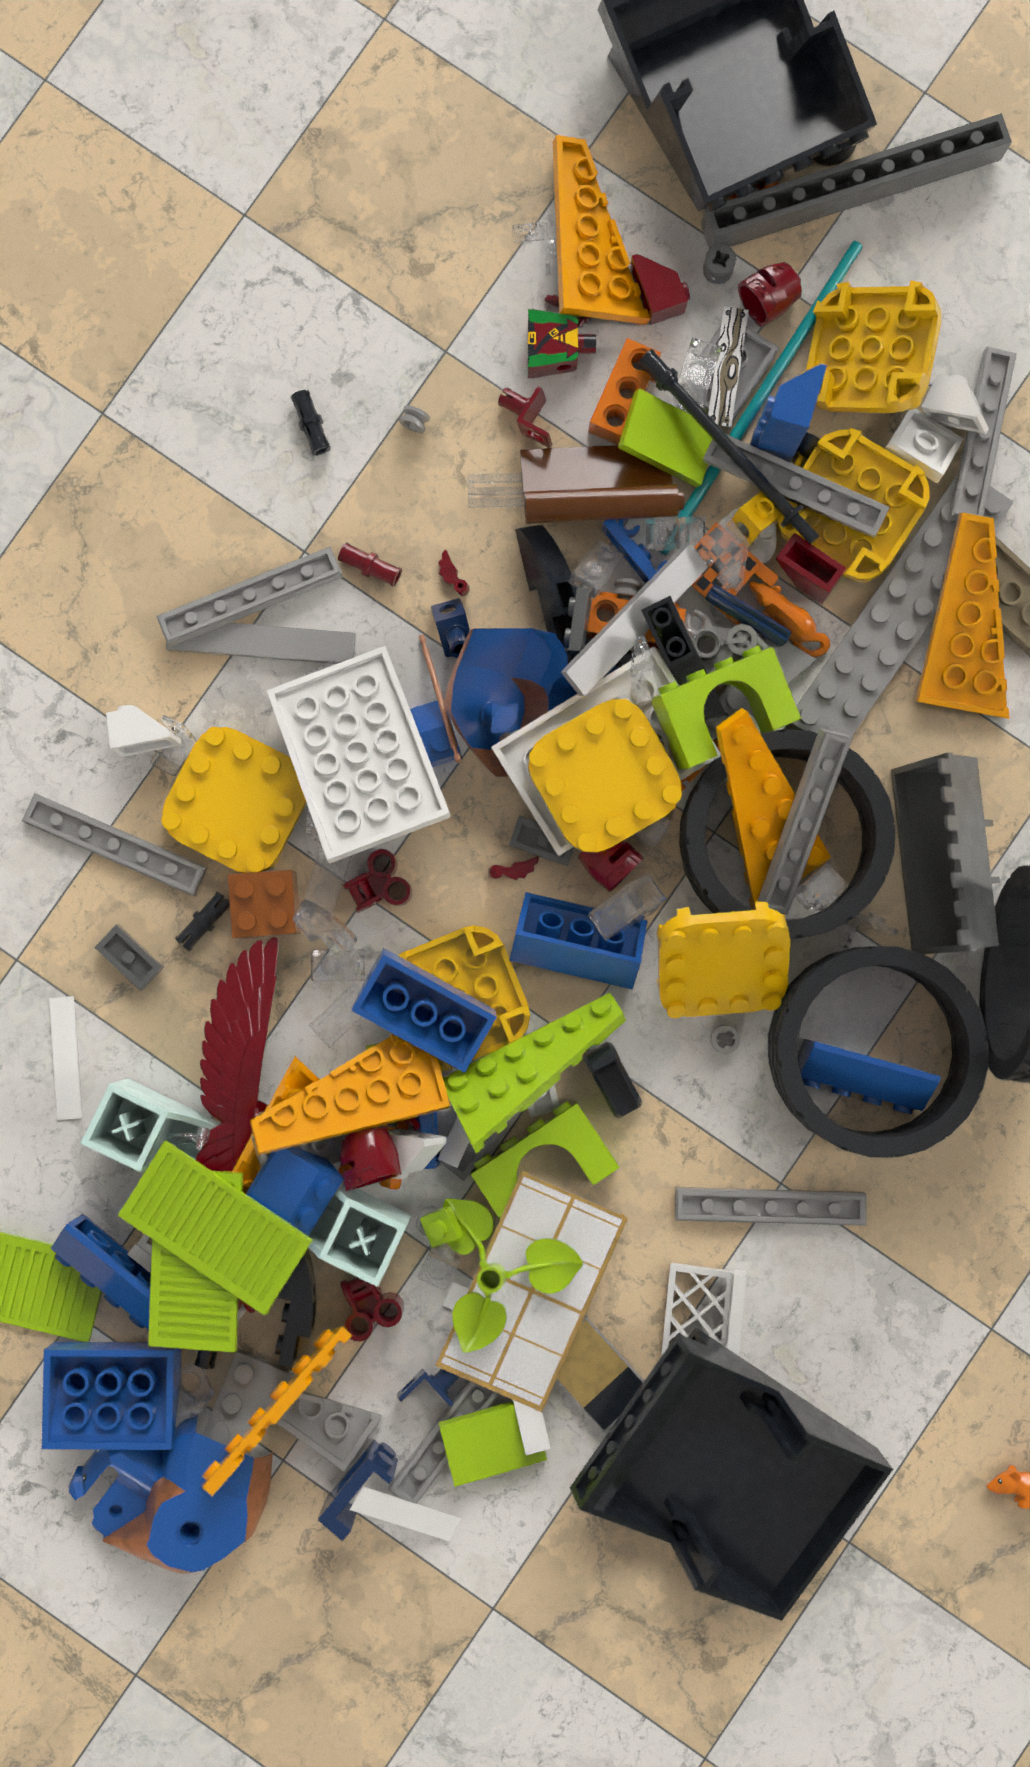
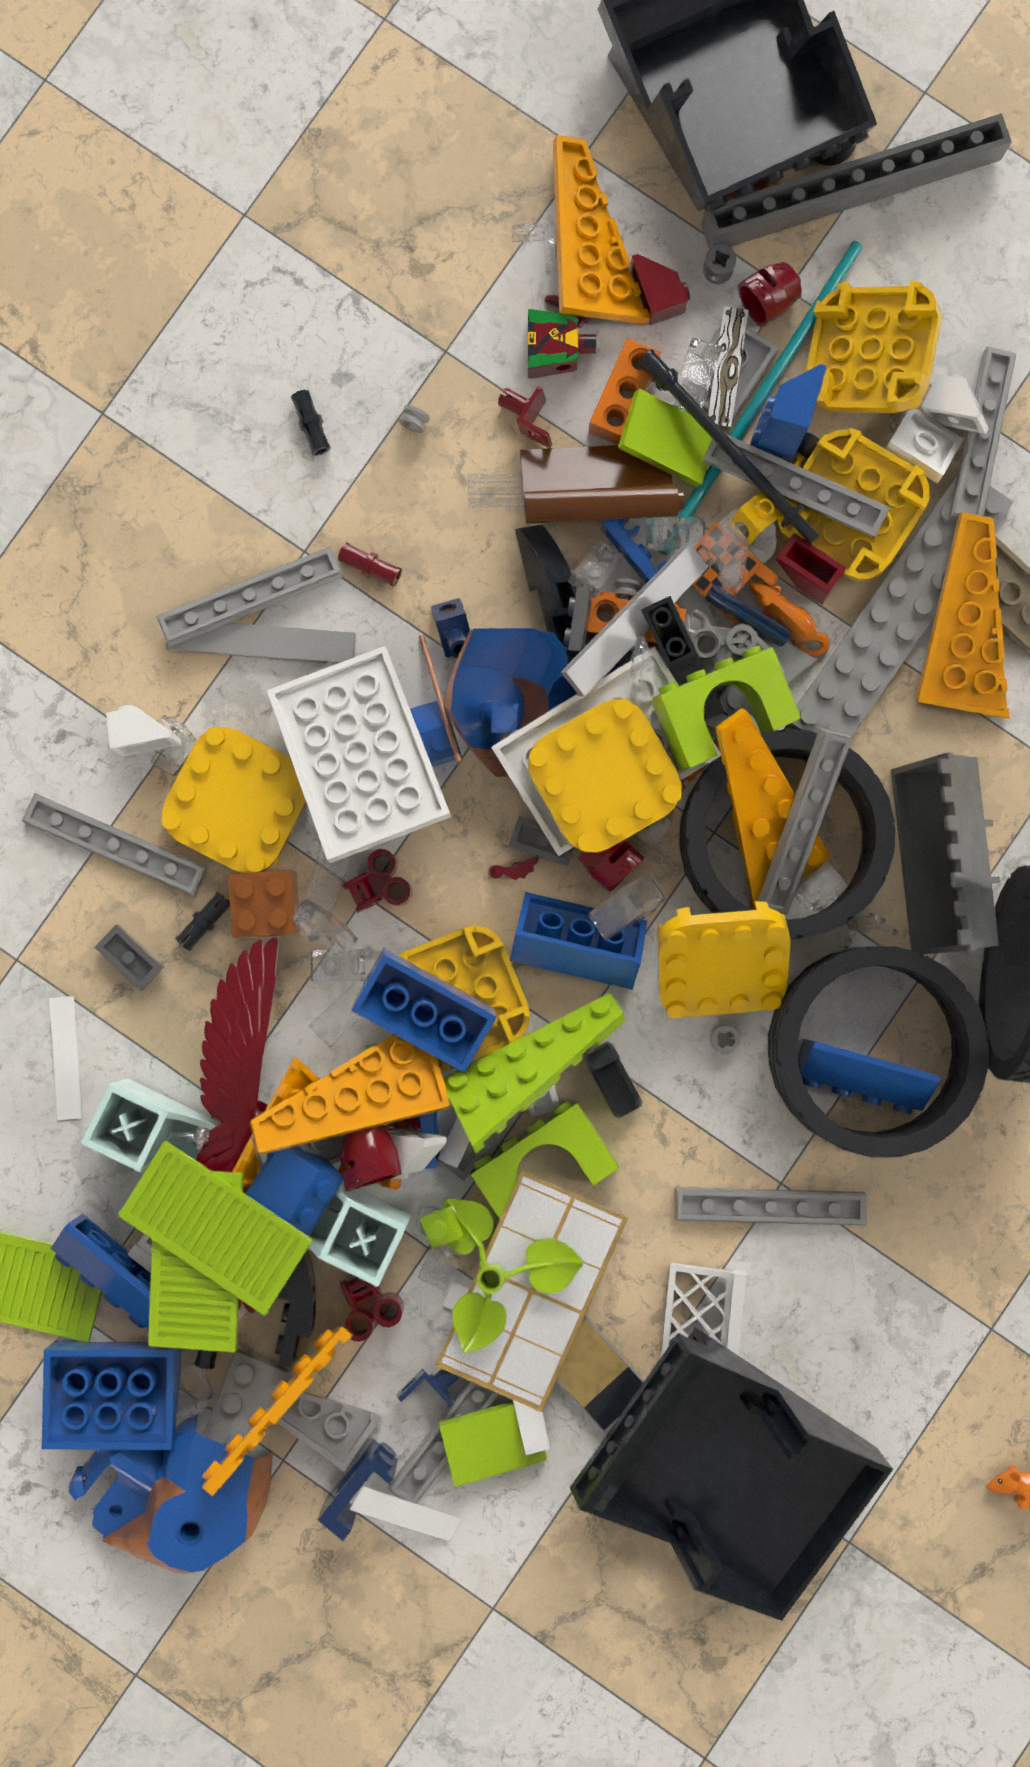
(450, 575): dark red piece -> none

